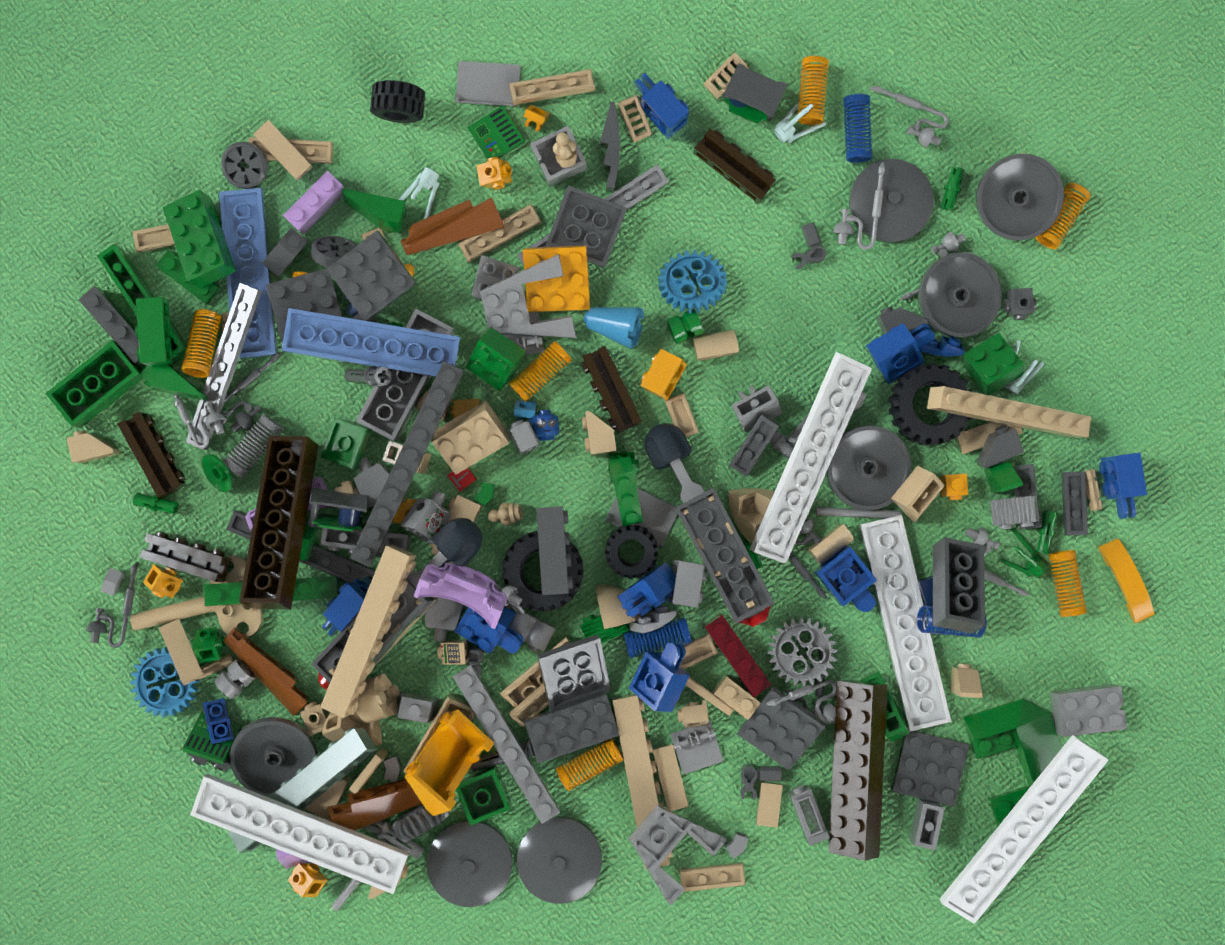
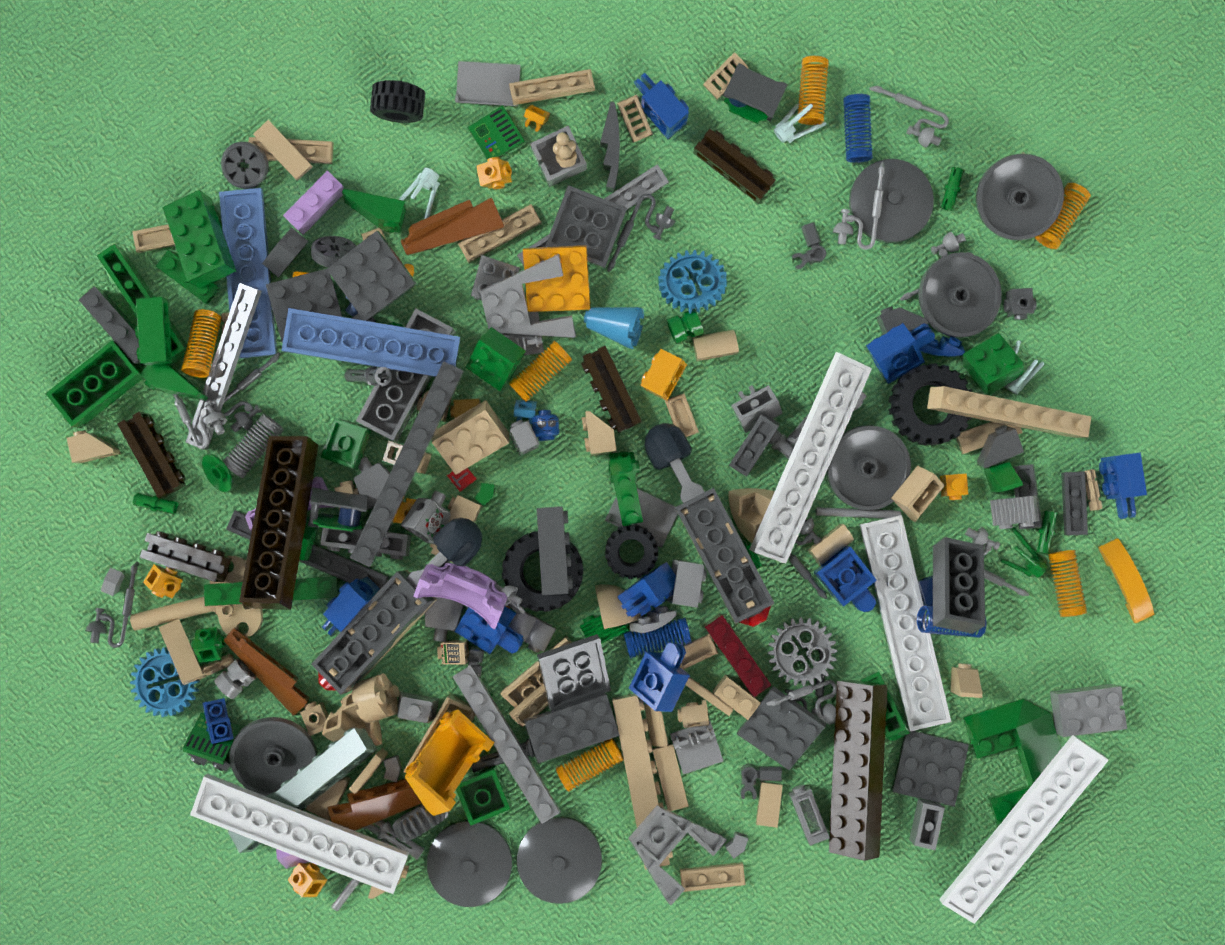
(368, 631): tan brick -> none
(507, 513): tan piece -> none
(656, 727): none -> tan slope
(662, 221): none -> dark grey piece

